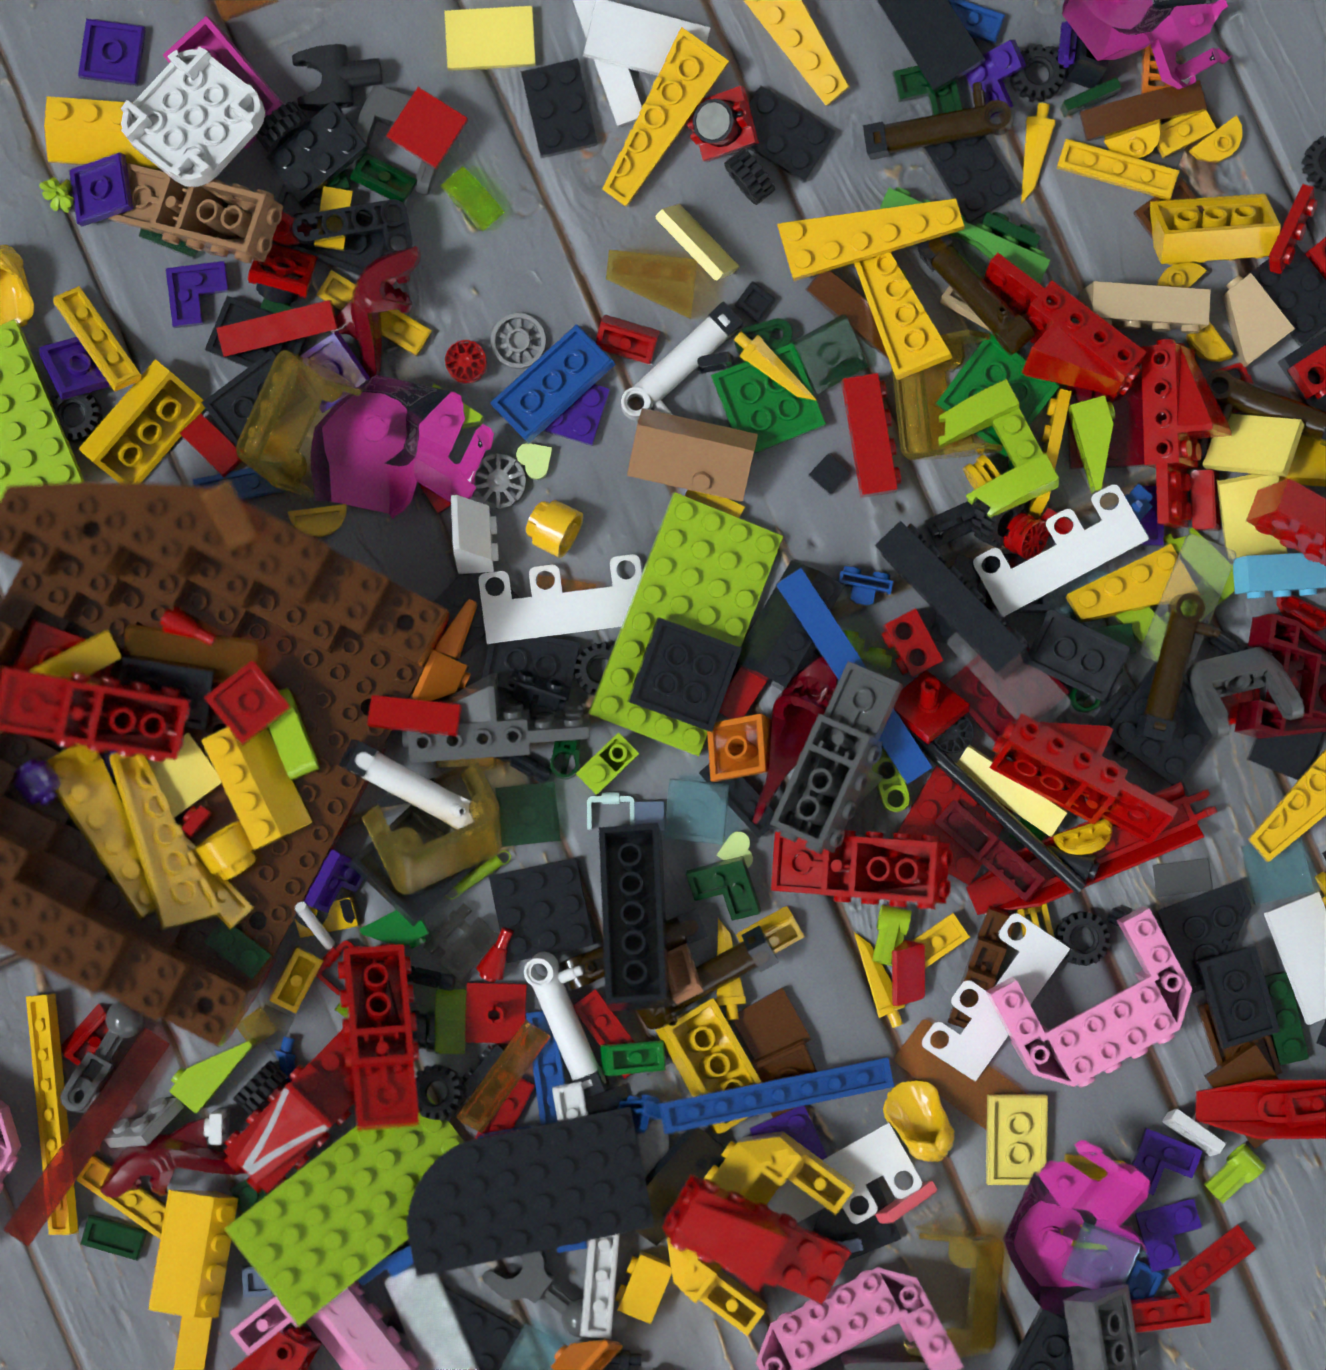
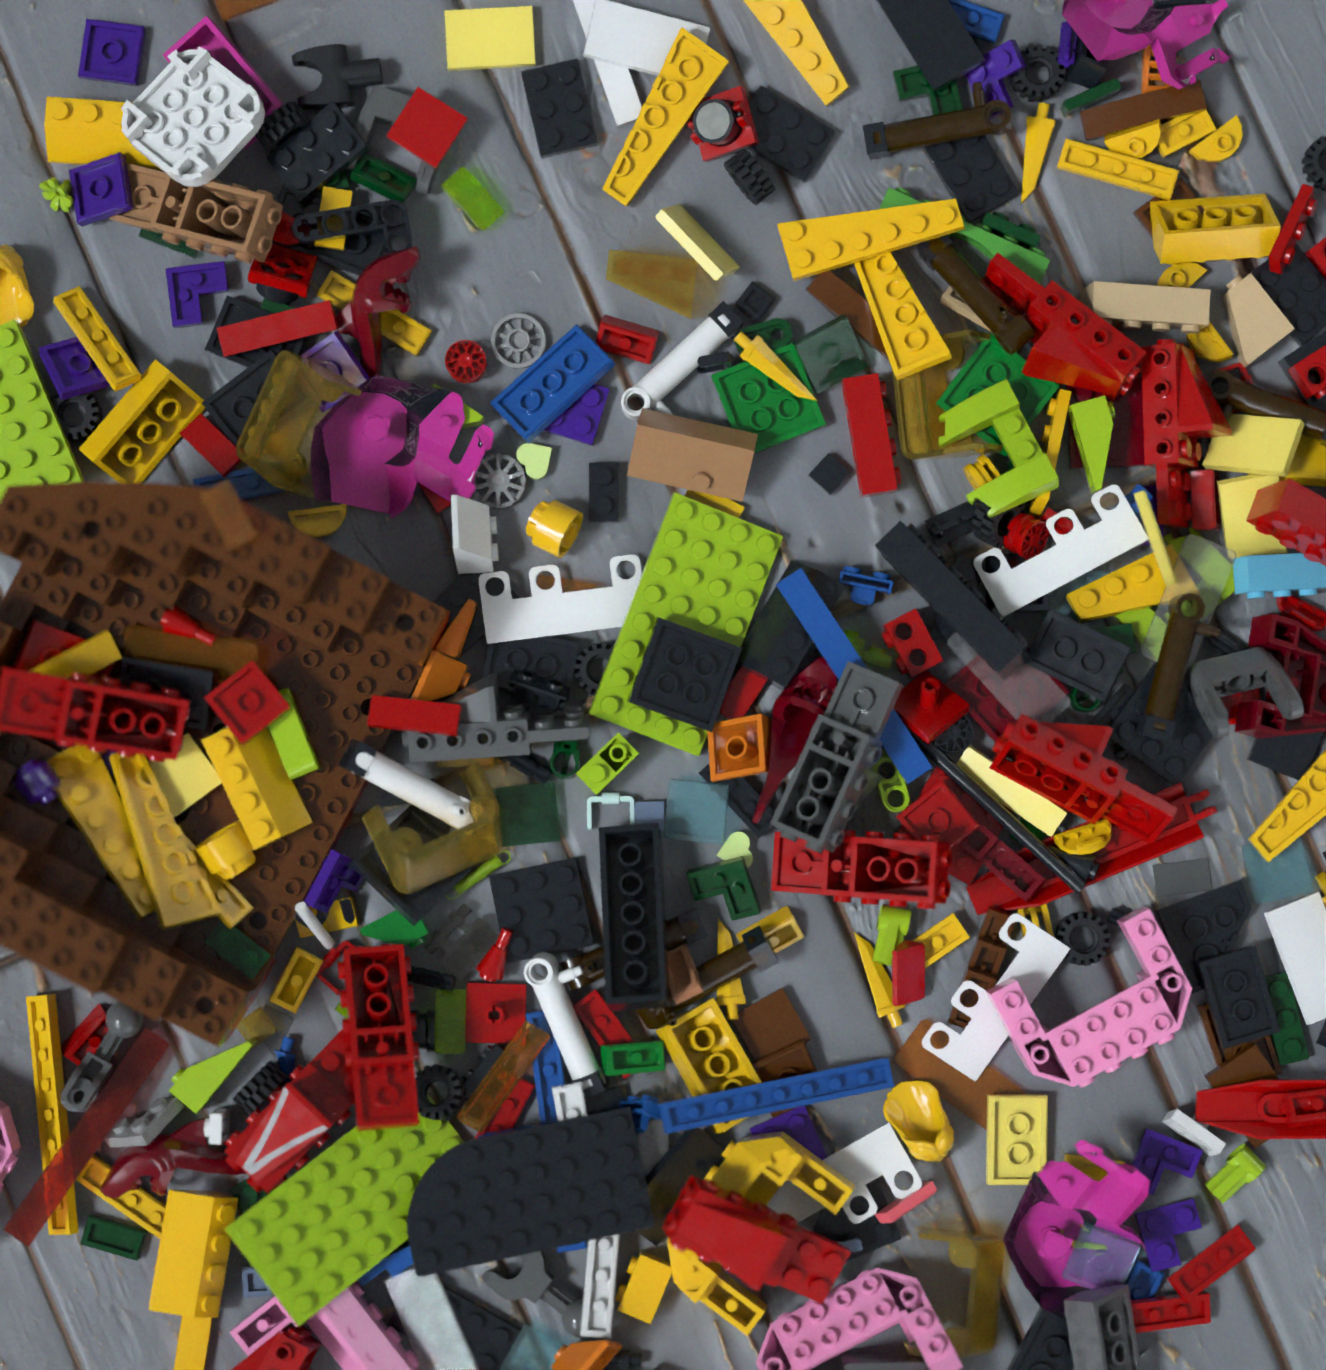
(195, 819): red plate -> none
(603, 492): none -> black plate
(938, 814): none -> red tile
(1155, 538): none -> light yellow tile

